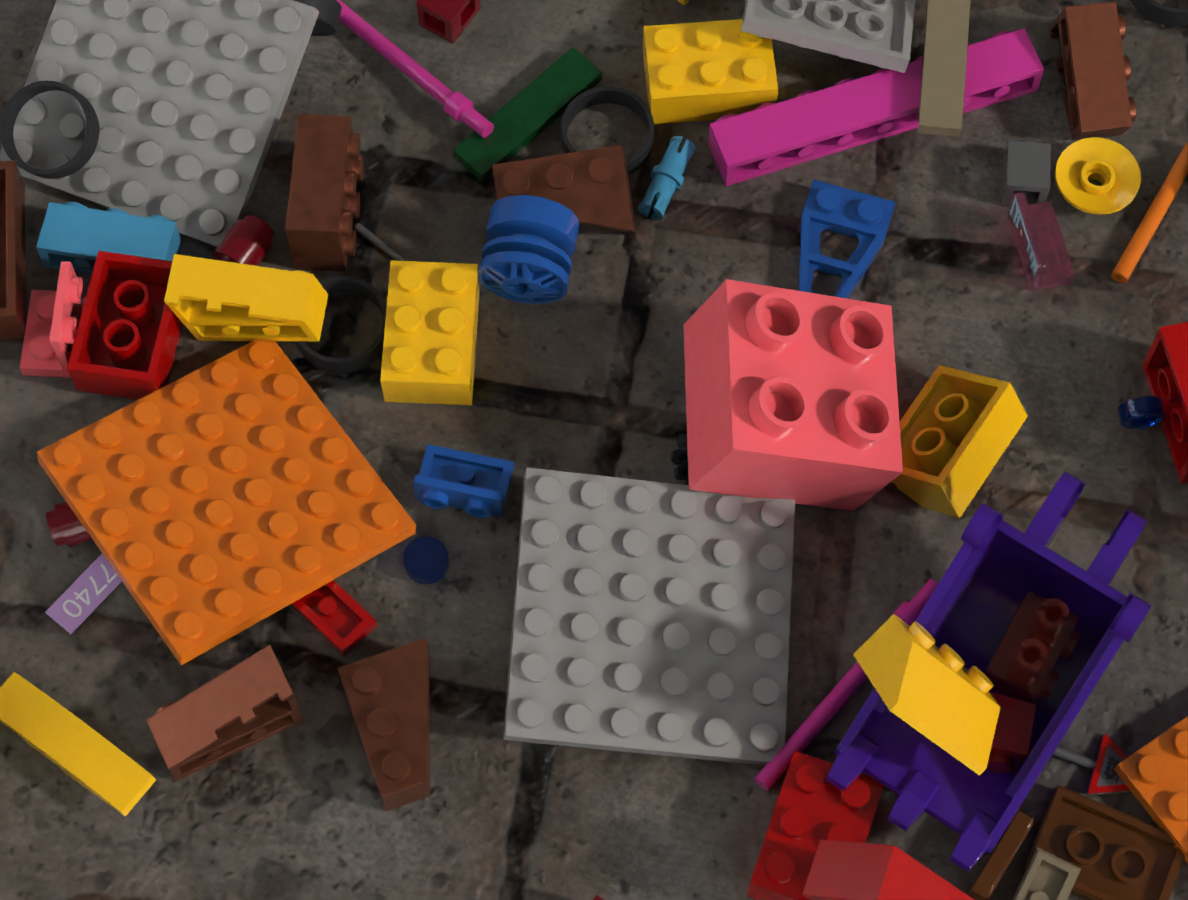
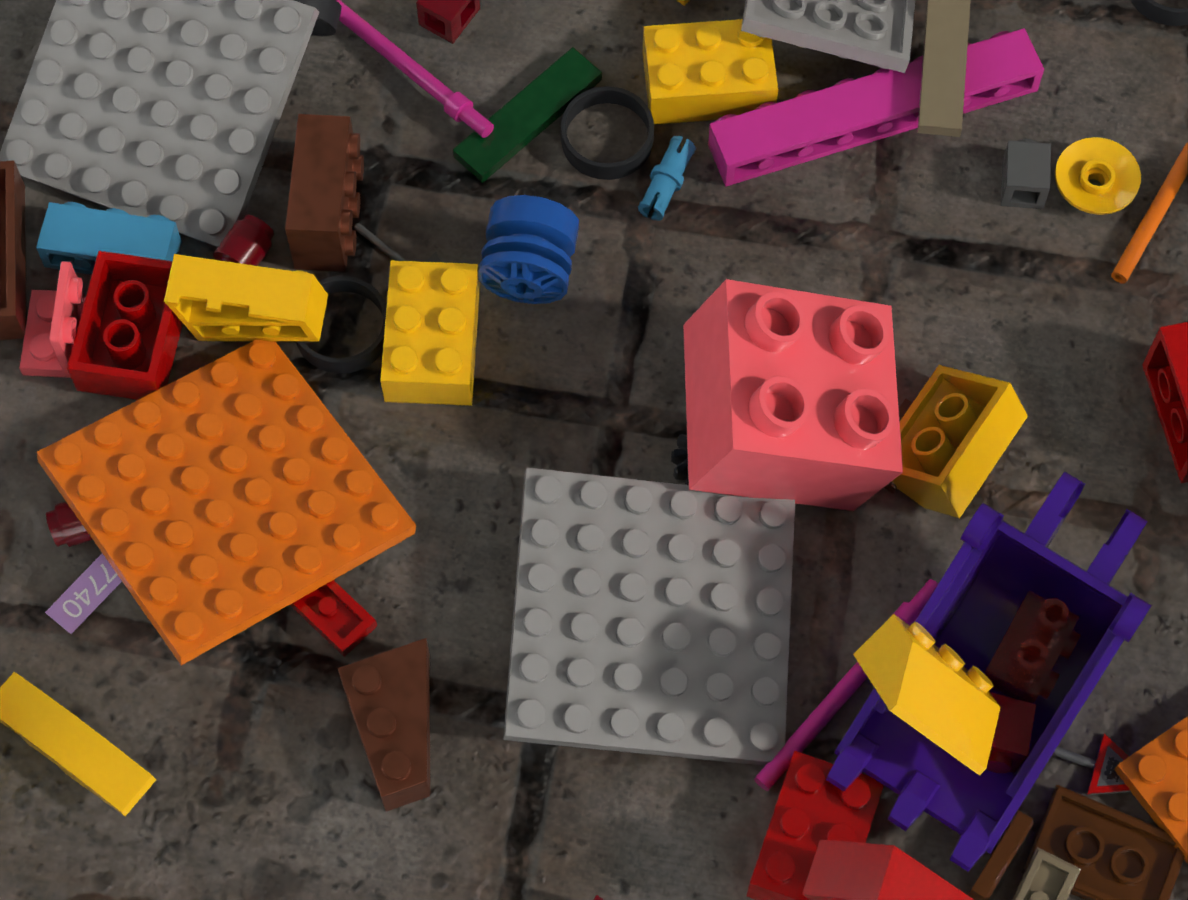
(10, 114): black tyre -> none
(225, 715): copper wedge -> none
(426, 560): clear blue tile -> none
(463, 481): blue bracket -> none
(585, 181): copper wedge -> none
(847, 214): blue plate -> none
(1039, 244): clear pink panel -> none
(1094, 70): copper wedge -> none
(1141, 412): clear blue tile -> none

